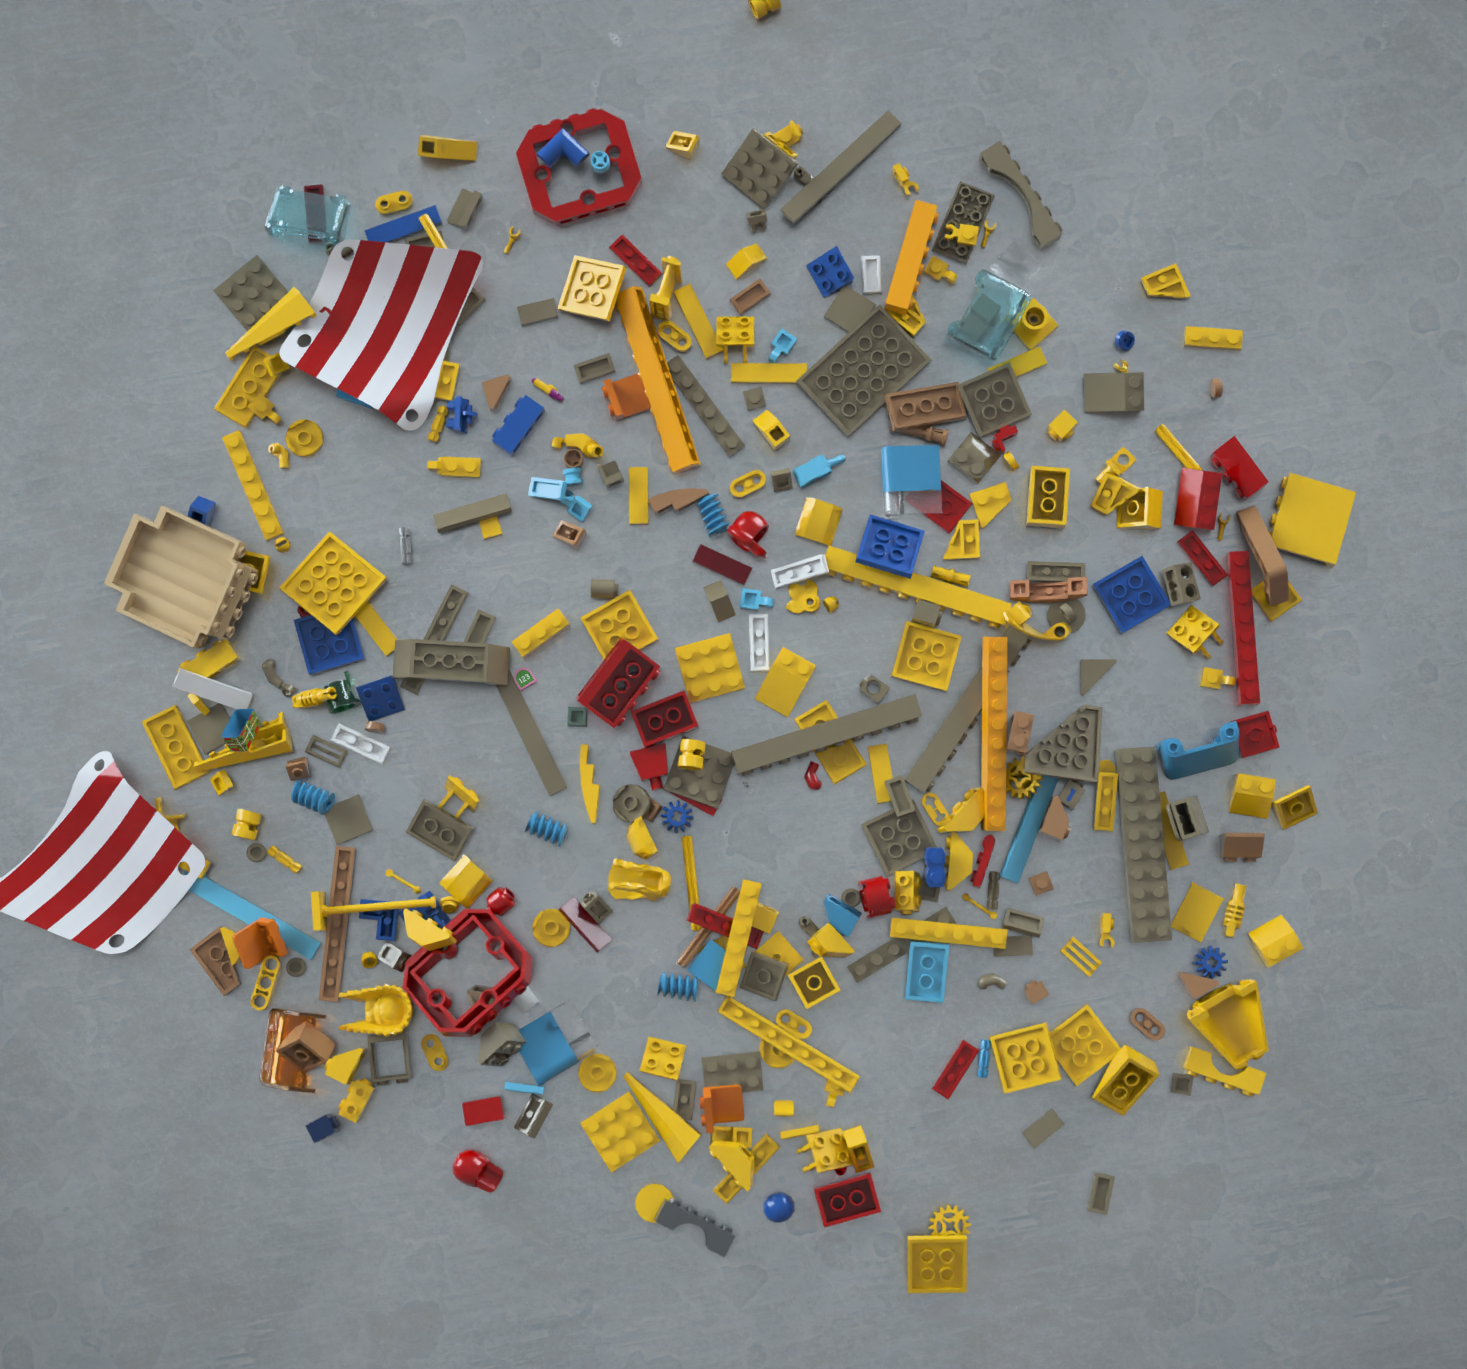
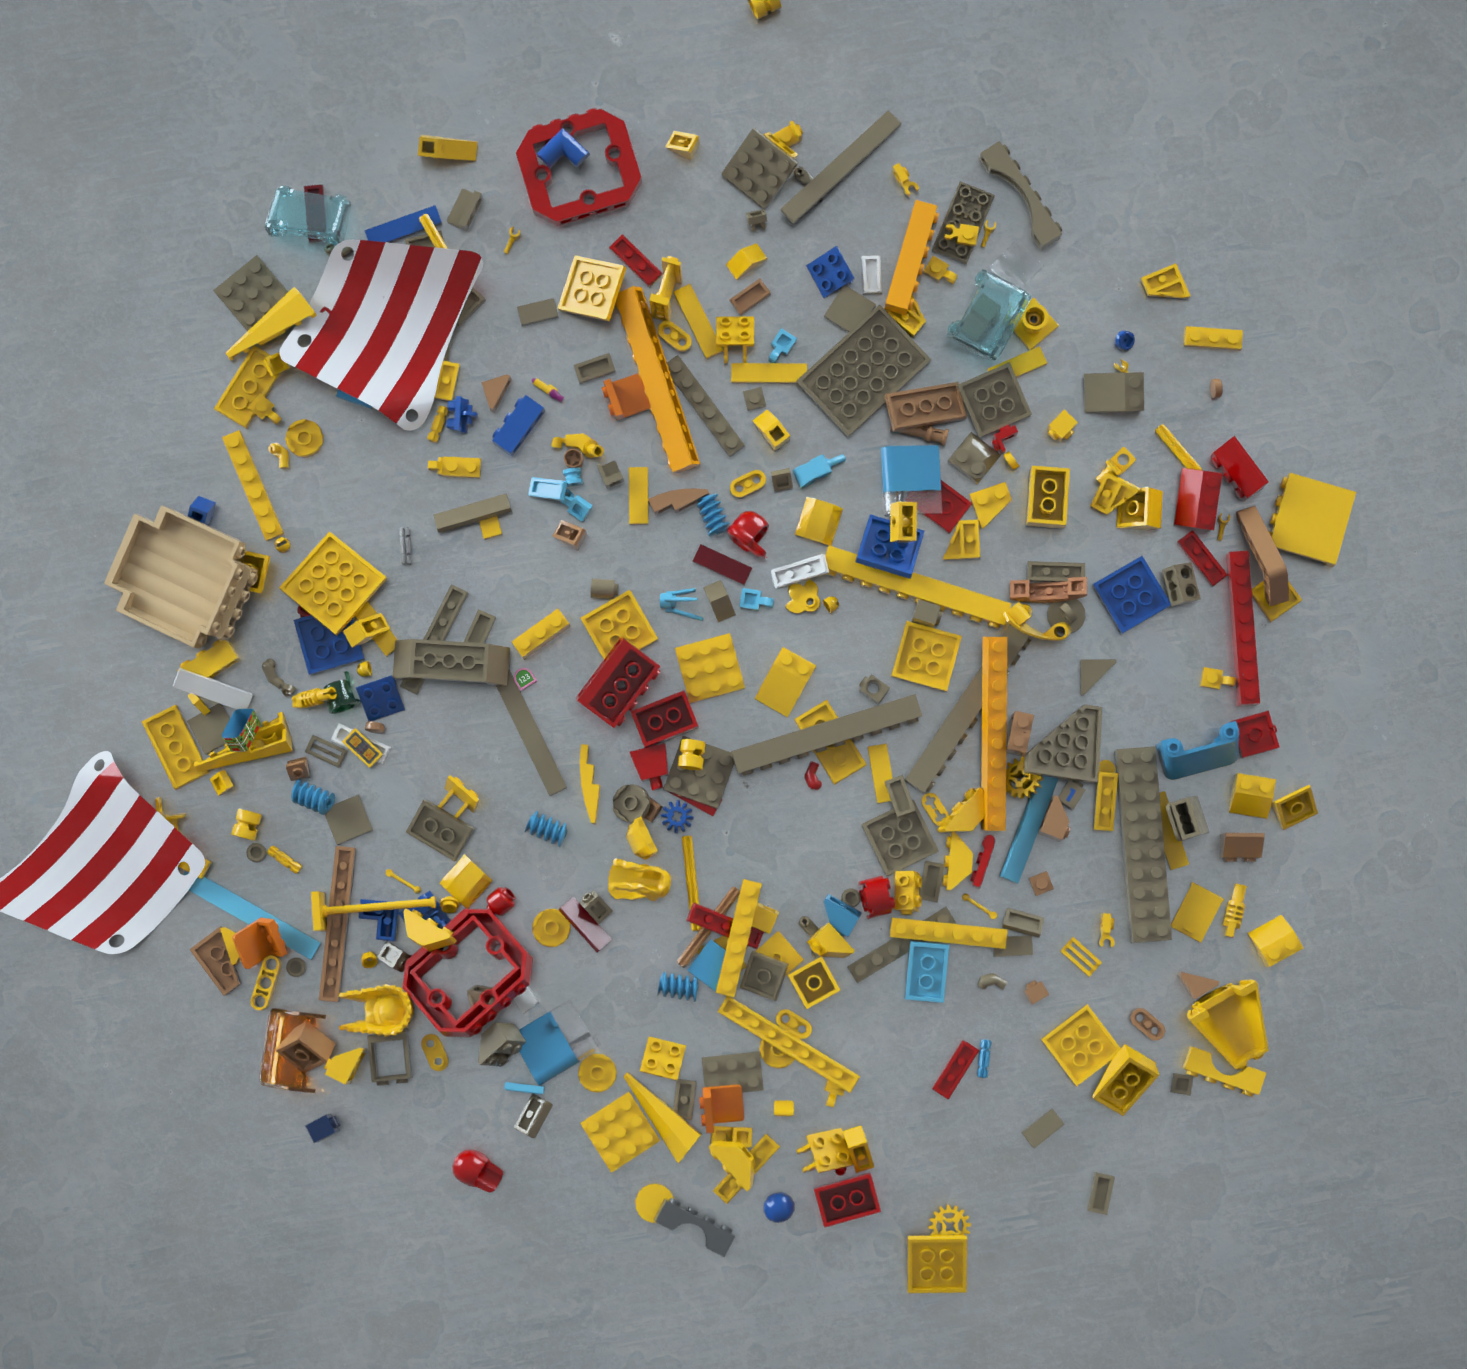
(357, 1100): yellow brick -> none
(362, 748): none -> tile
(364, 669): none -> yellow hinge
(366, 629): none -> yellow slope
(394, 204): yellow plate -> none
(483, 1111): red panel -> none
(577, 717): sand green tile -> none
(600, 158): medium azure wheel -> none
(669, 600): none -> medium azure plant
(759, 643): white tile -> none
(799, 1132): yellow tile -> none
(903, 522): none -> yellow brick
(934, 873): blue brick -> none
(950, 576): yellow pin -> none
(993, 890): dark tan axle -> none
(1025, 1057): yellow plate -> none
(1194, 629): yellow plate -> none
(1206, 967): blue gear -> none

